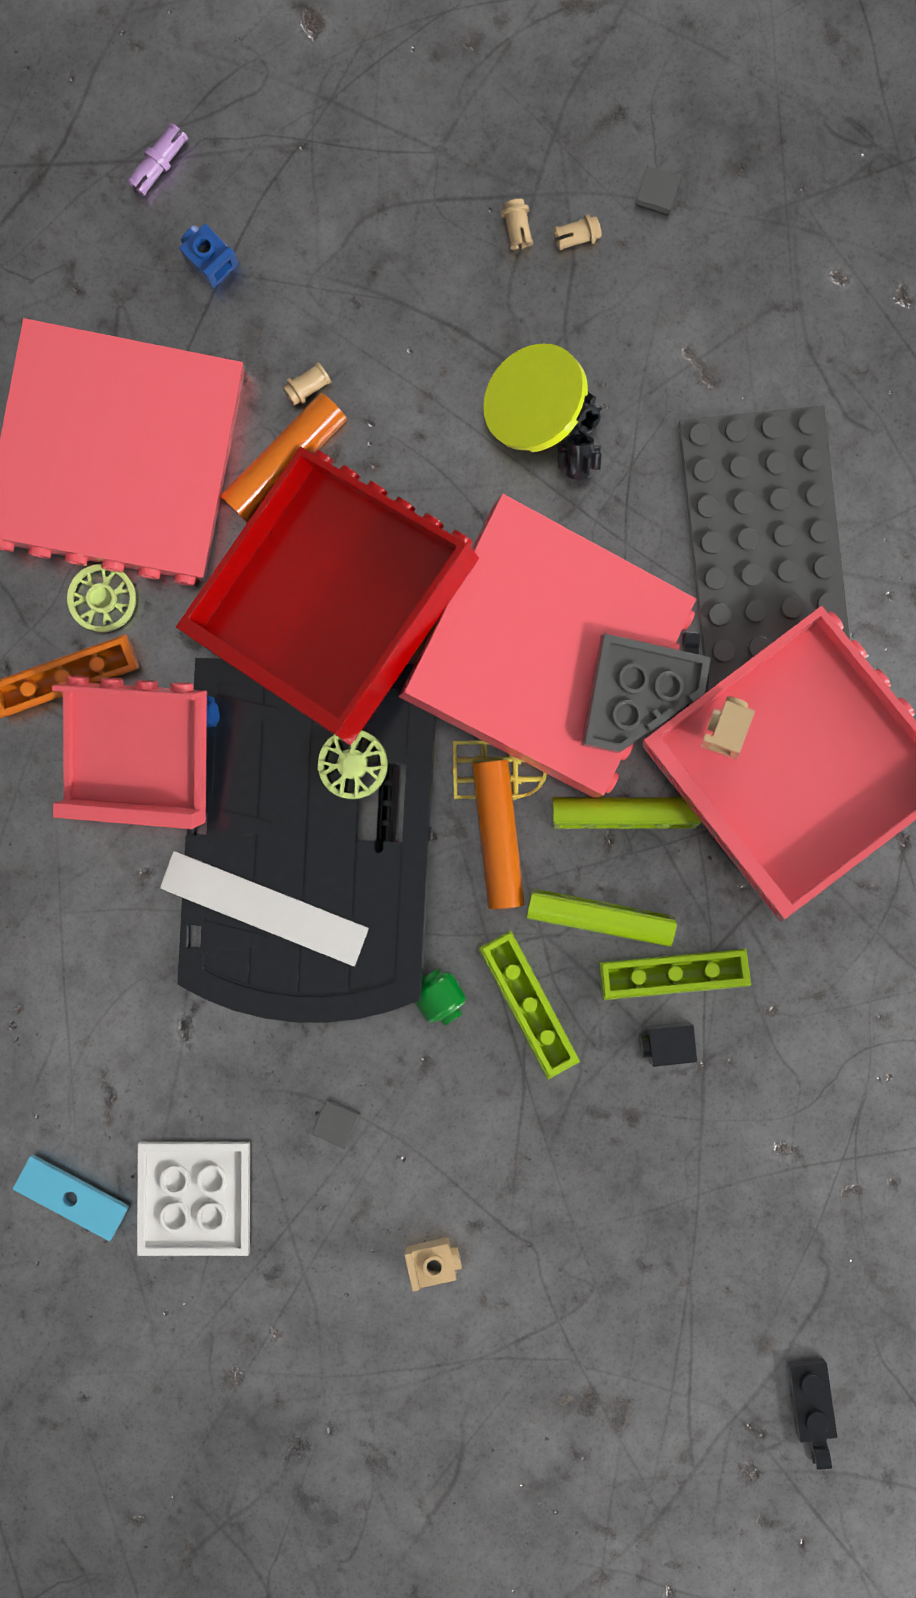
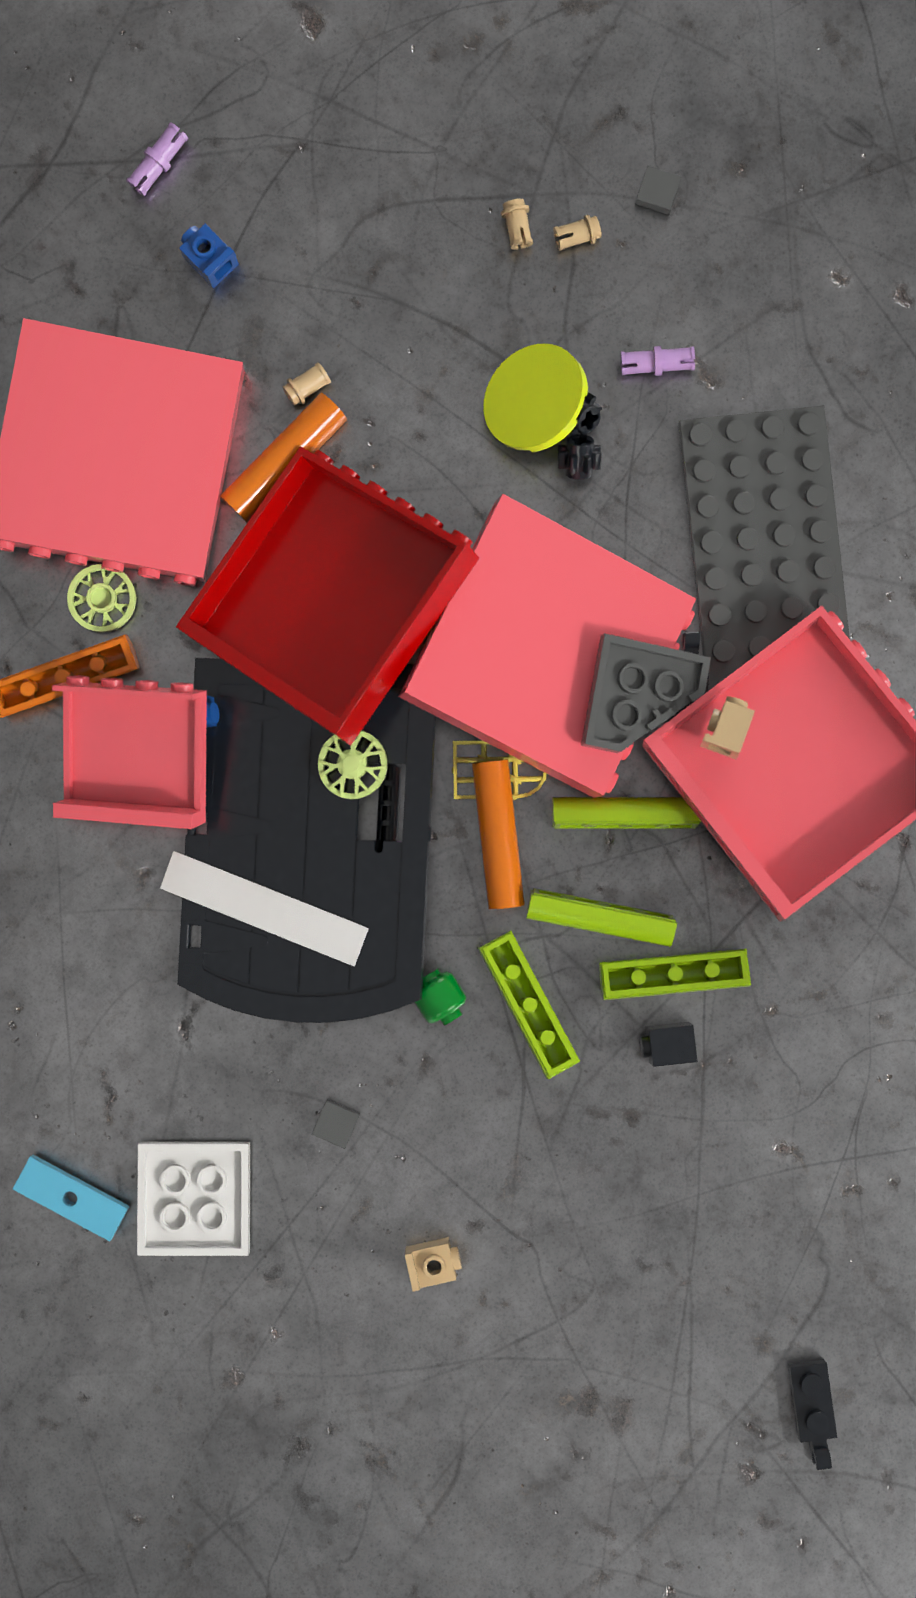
(658, 360): none -> lavender pin

